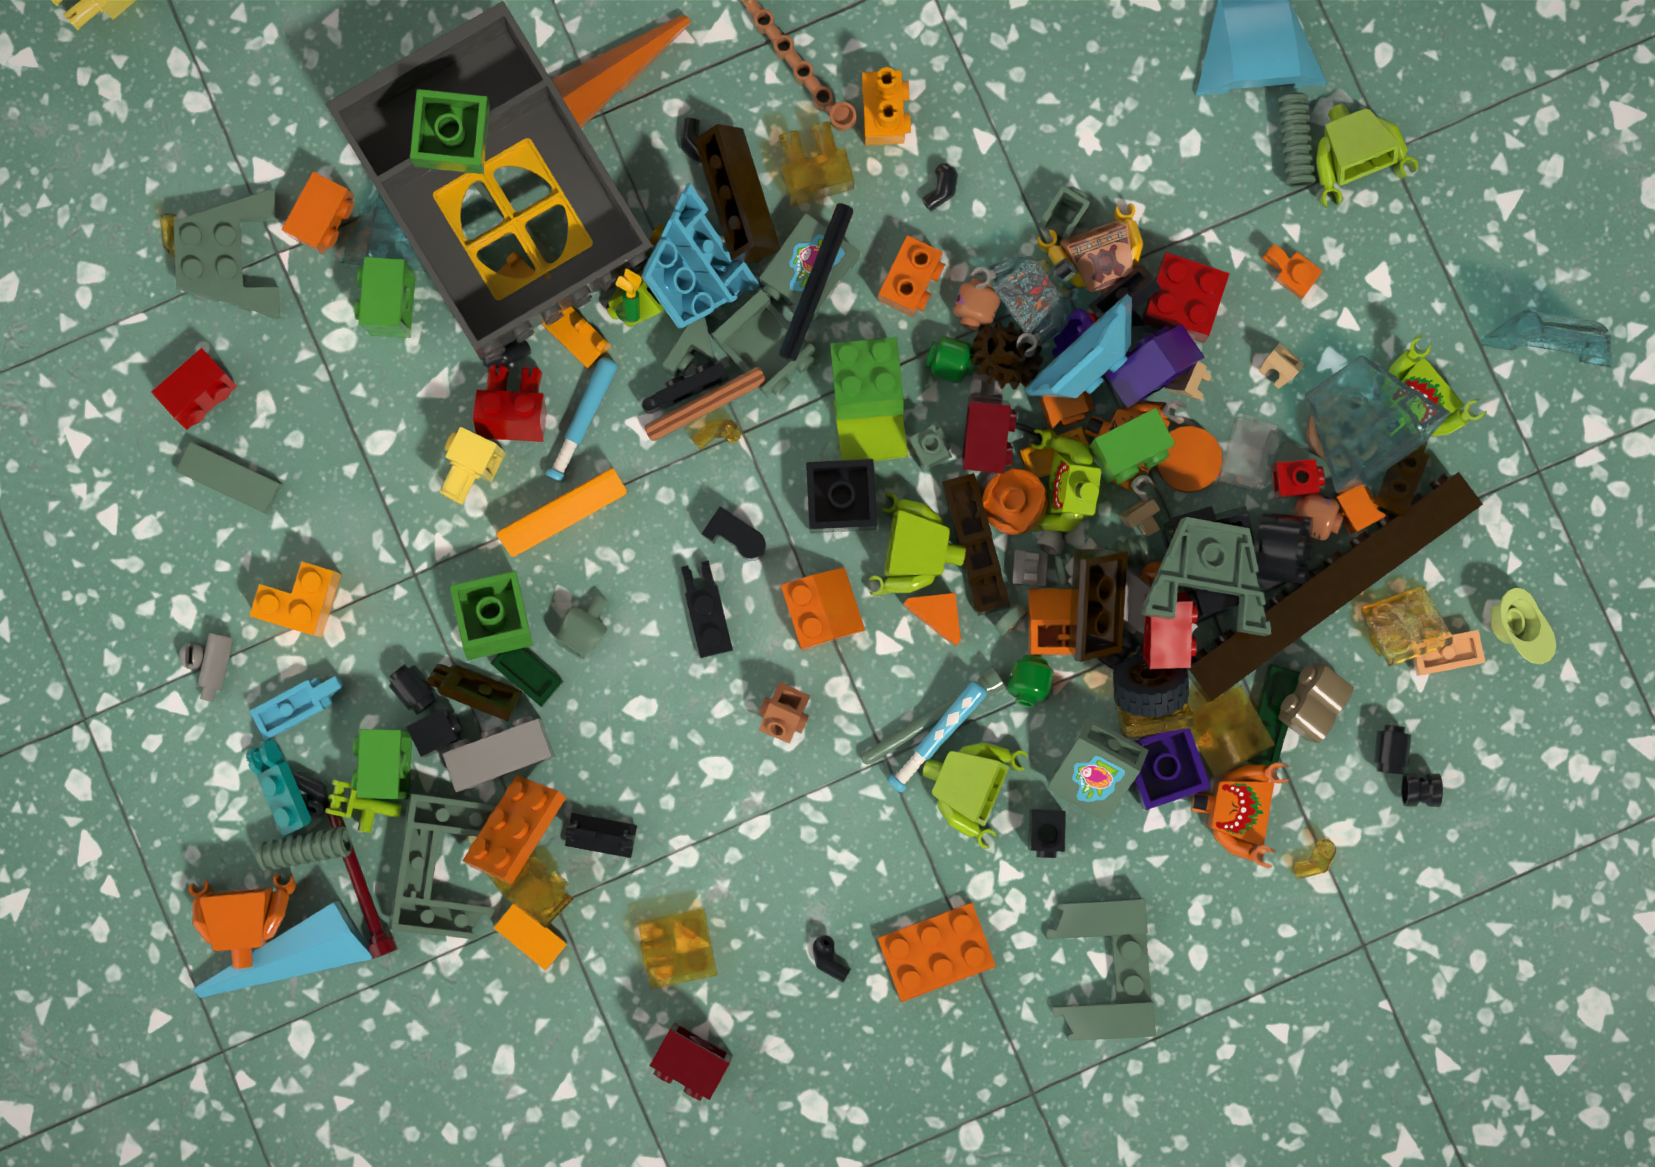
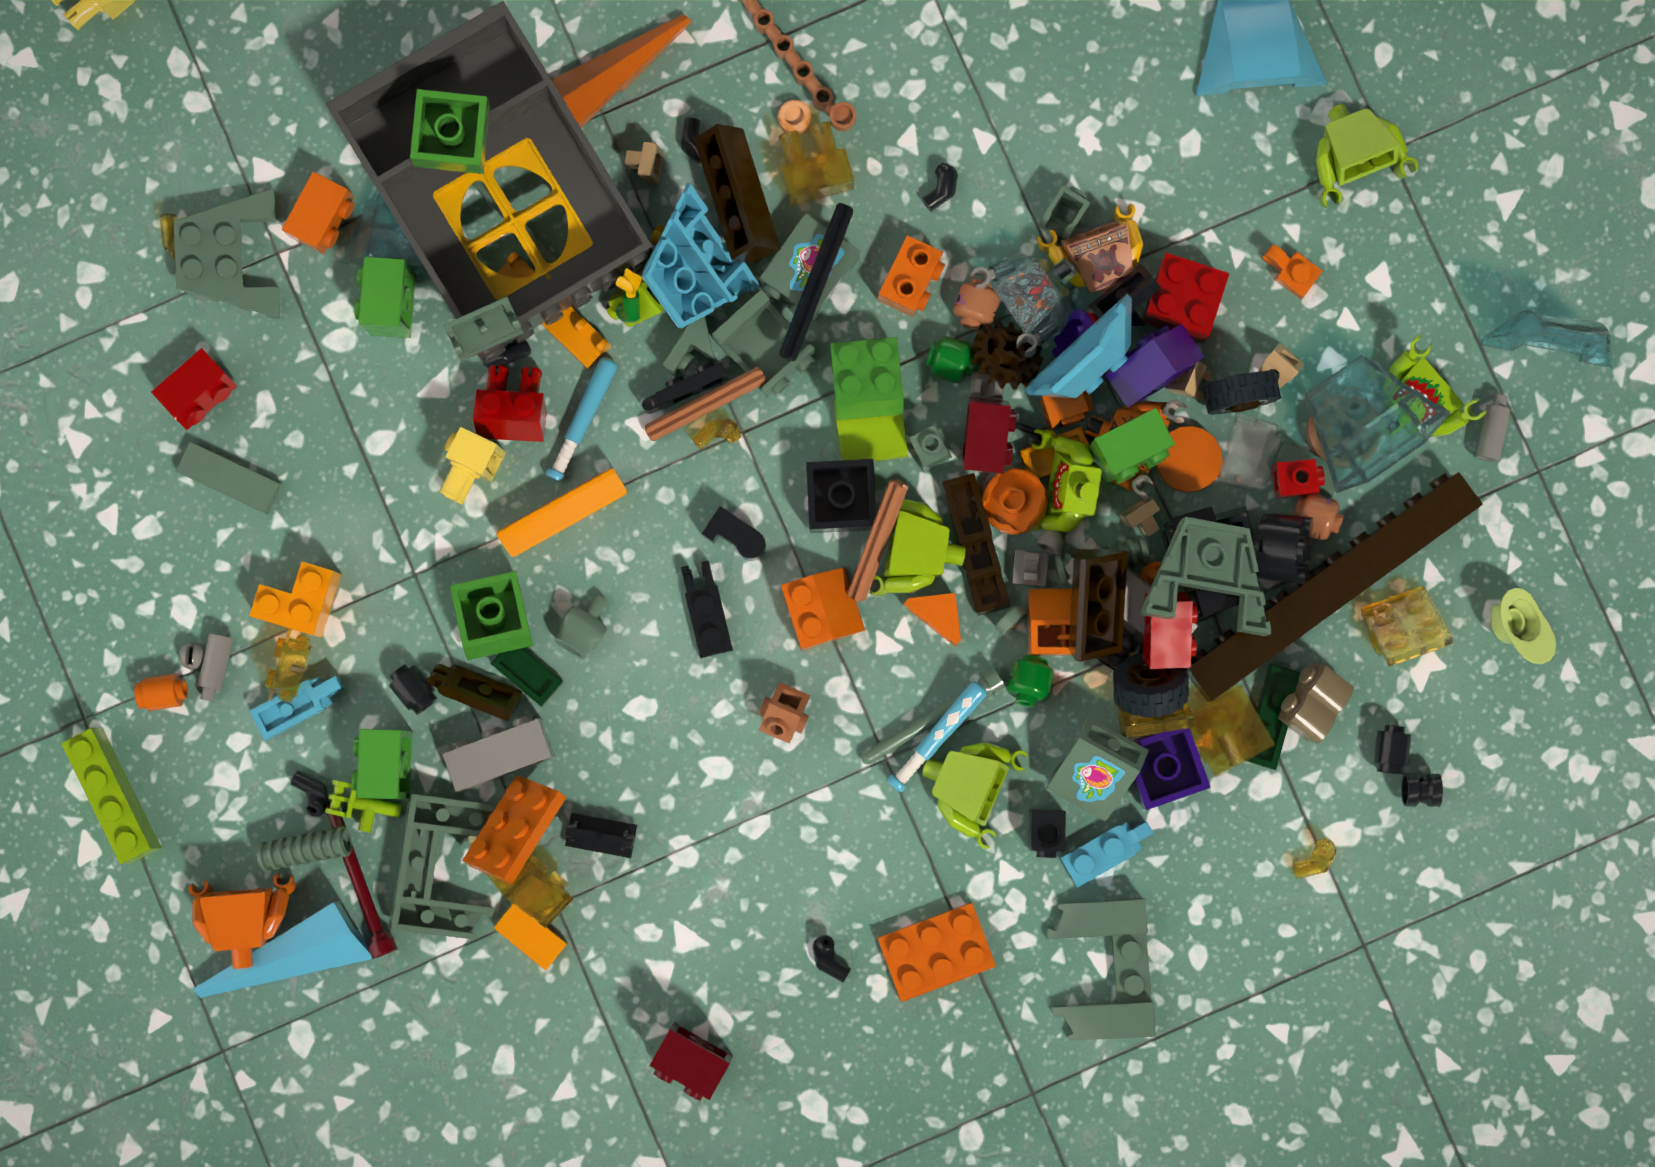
(111, 795): none -> lime brick
(161, 692): none -> orange brick
(279, 787): teal hinge -> none
(283, 679): none -> clear yellow hinge
(435, 732): black brick -> none
(483, 329): none -> sand green hinge
(647, 162): none -> tan tile
(677, 948): clear yellow plate -> none
(794, 116): none -> light nougat tile
(877, 540): none -> nougat axle
(884, 107): light orange brick -> none
(1104, 852): none -> medium azure hinge
(1241, 392): none -> black wheel
(1241, 809): orange torso -> none
(1296, 140): sand green piece -> none
(1358, 508): orange window -> none
(1401, 482): dark brown hinge -> none
(1463, 652): light nougat plate -> none
(1493, 430): none -> light grey cylinder

